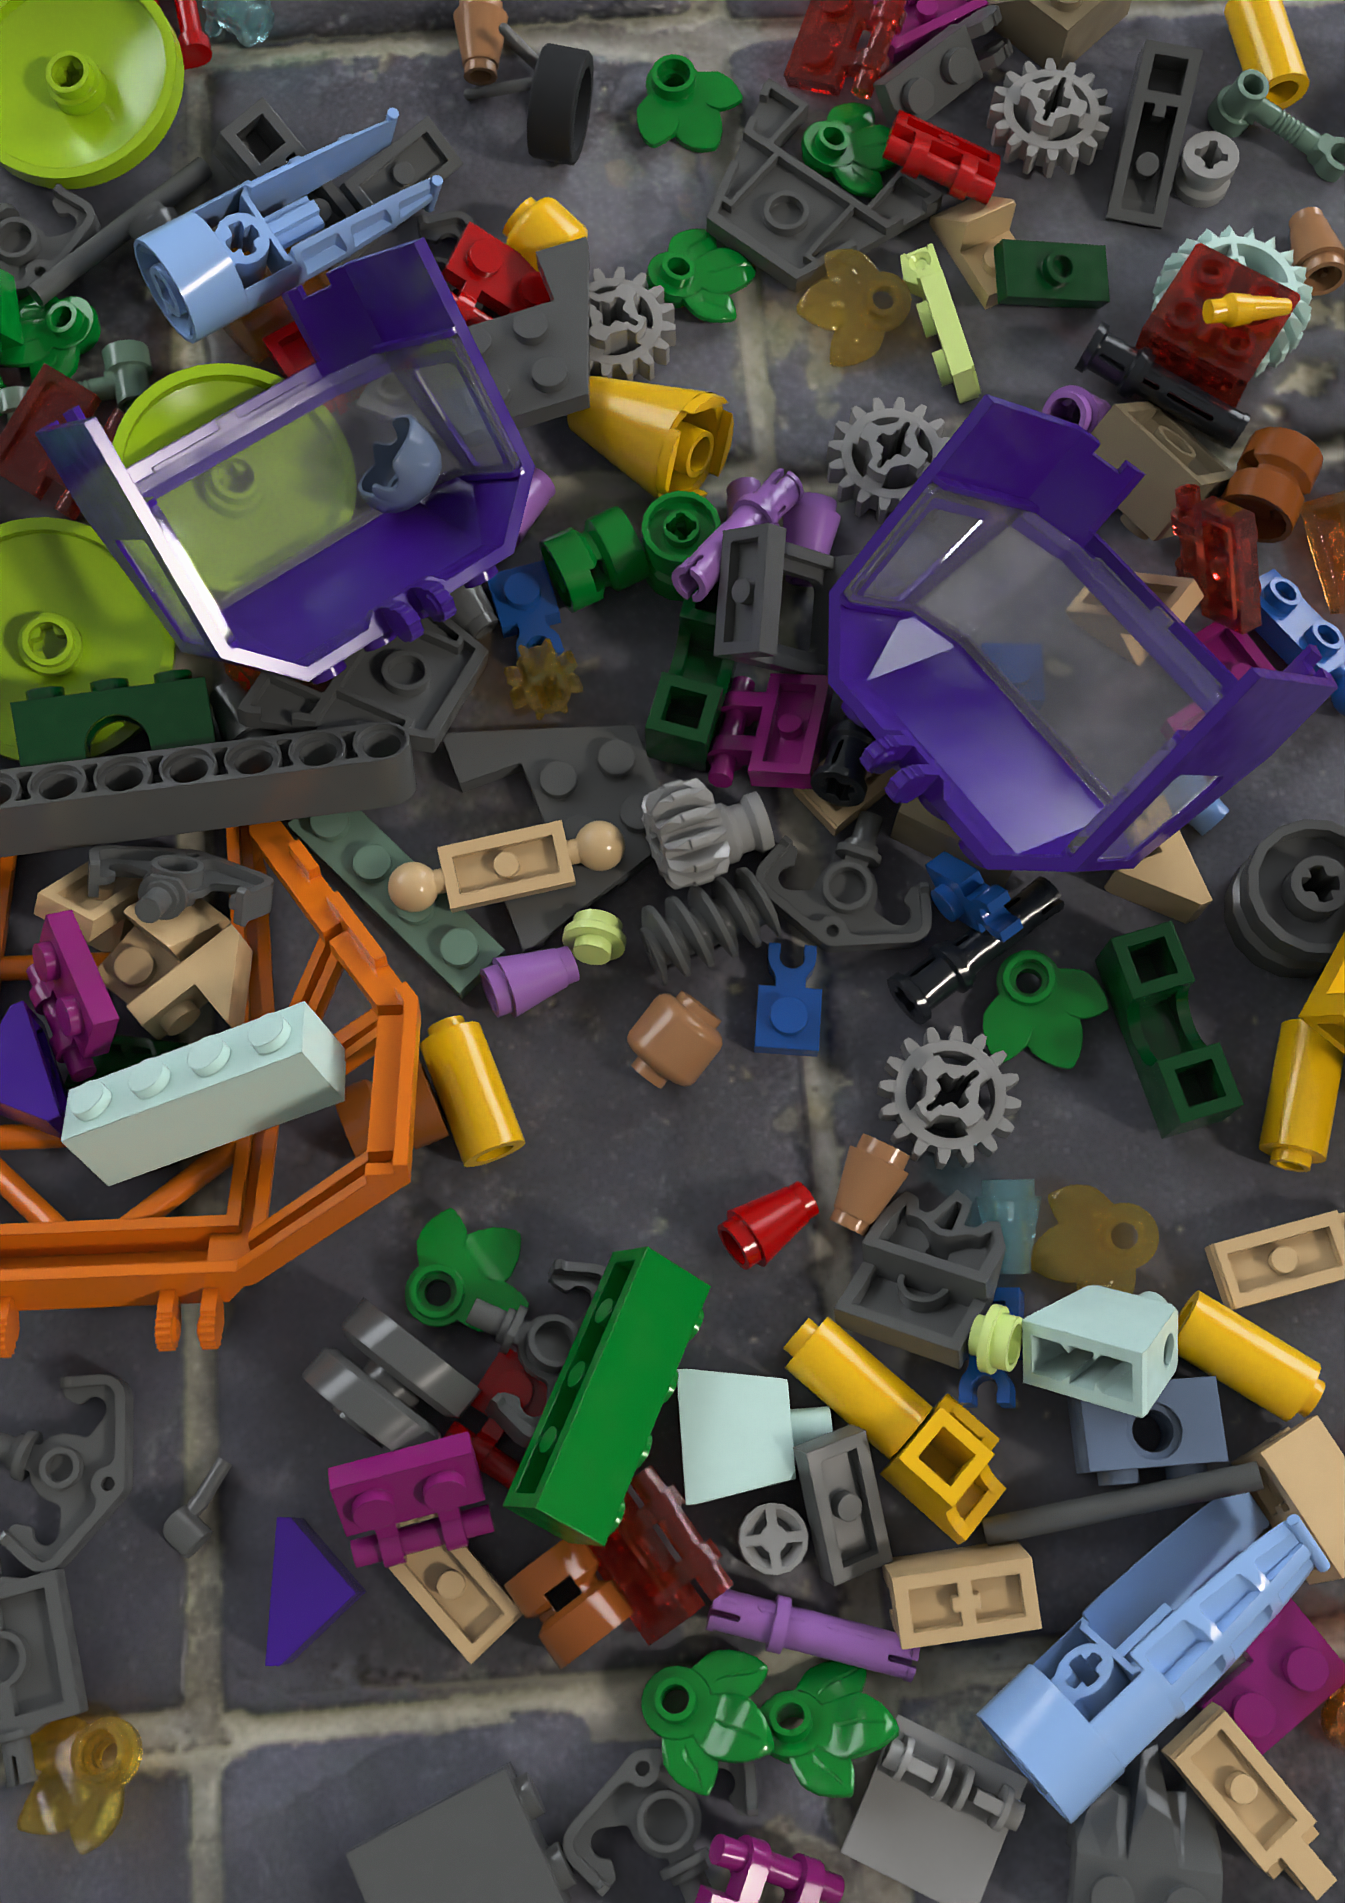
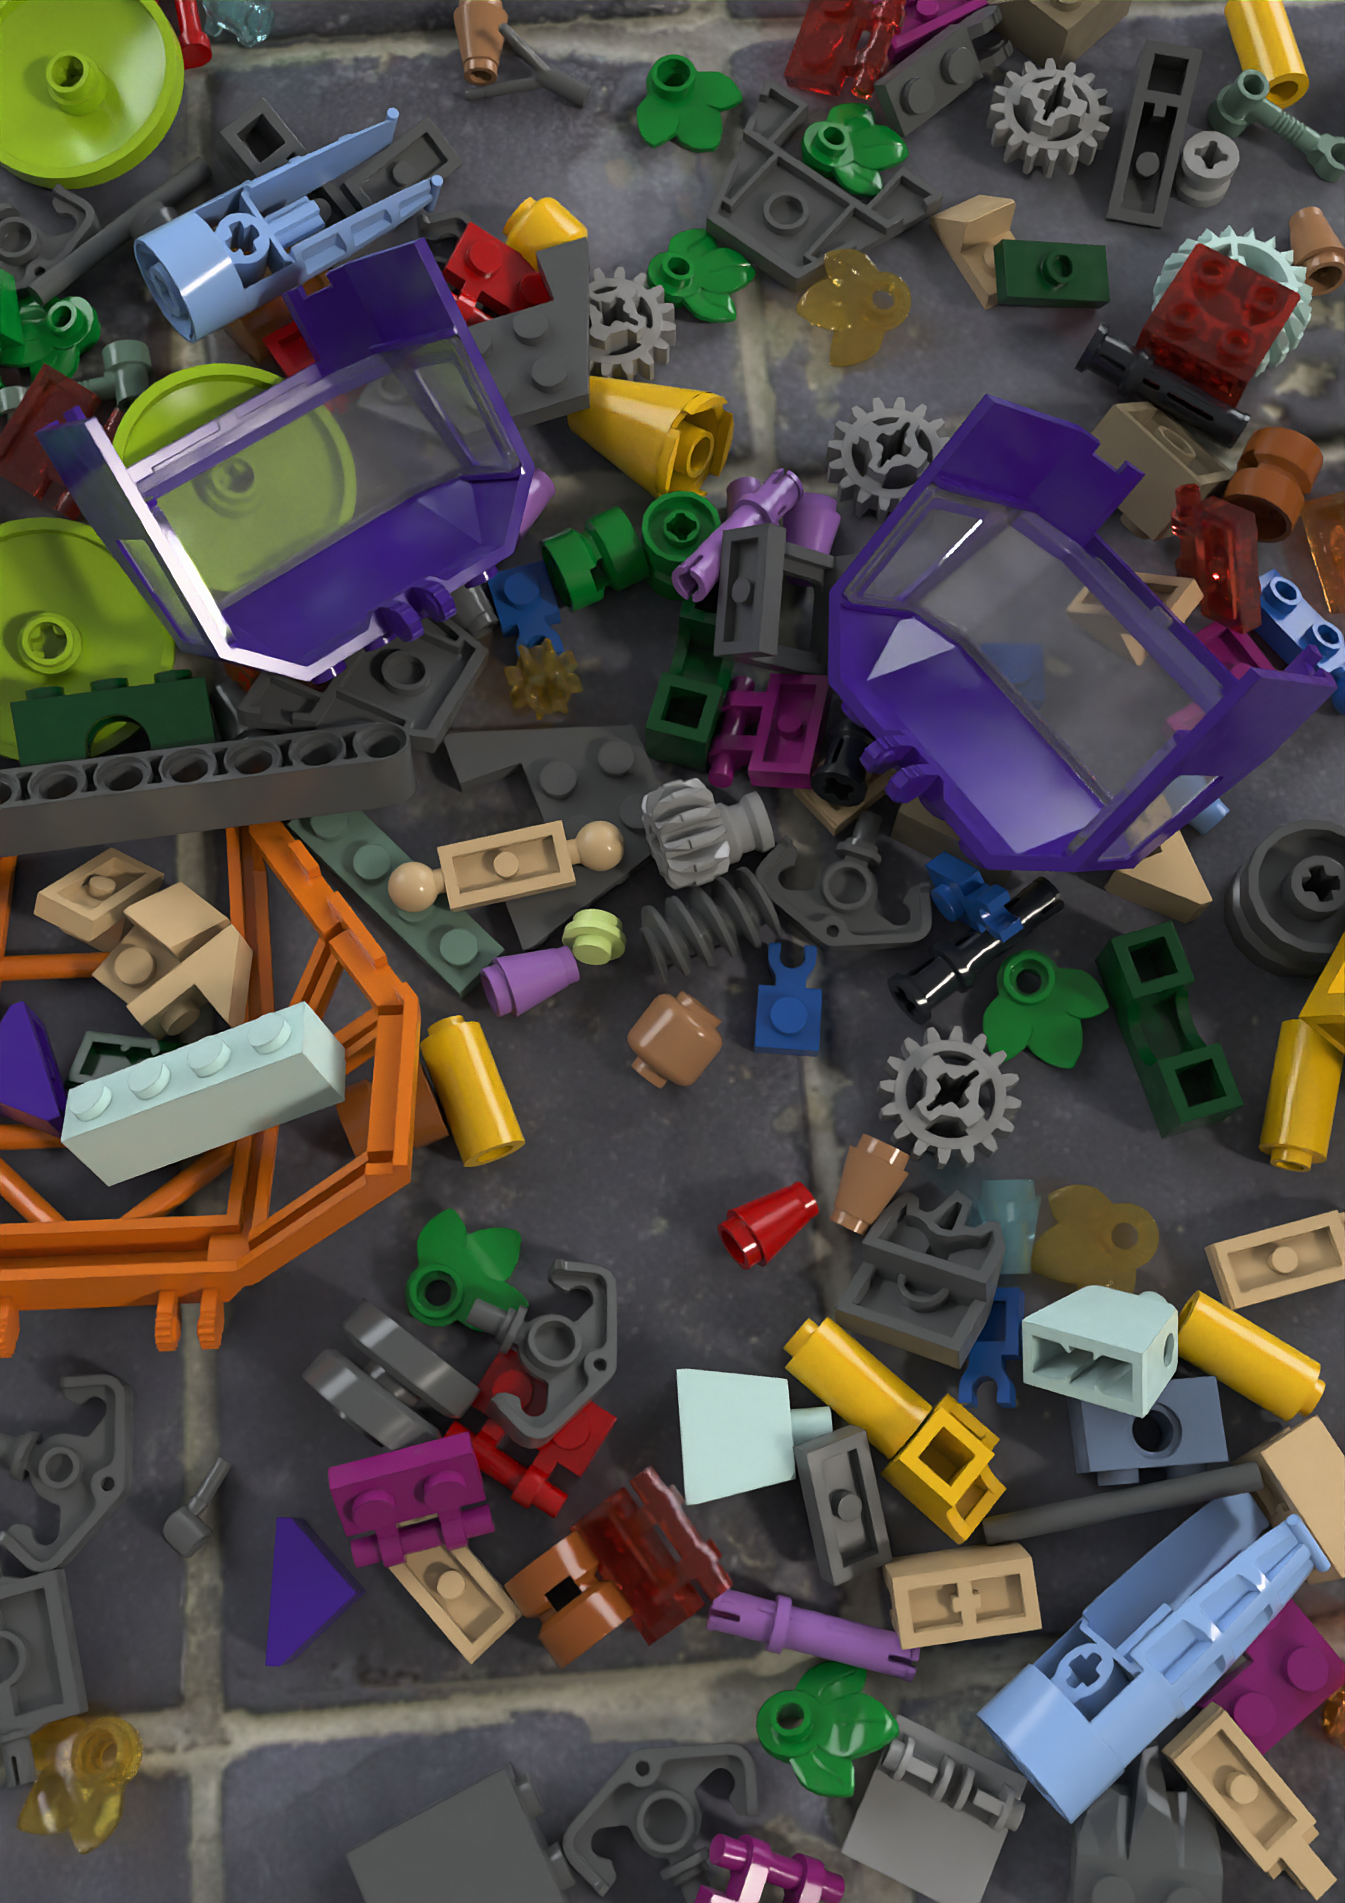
(71, 995): magenta plate -> none
(179, 877): dark grey piece -> none
(402, 469): sand blue hair -> none
(560, 103): black tyre -> none
(608, 1398): green brick -> none
(717, 1721): green plate -> none
(782, 1538): light grey wheel -> none
(938, 316): yellowish green hinge -> none
(942, 158): red plate -> none
(996, 1340): yellowish green plate -> none
(1077, 406): medium lavender cone -> none
(1242, 309): yellow piece -> none

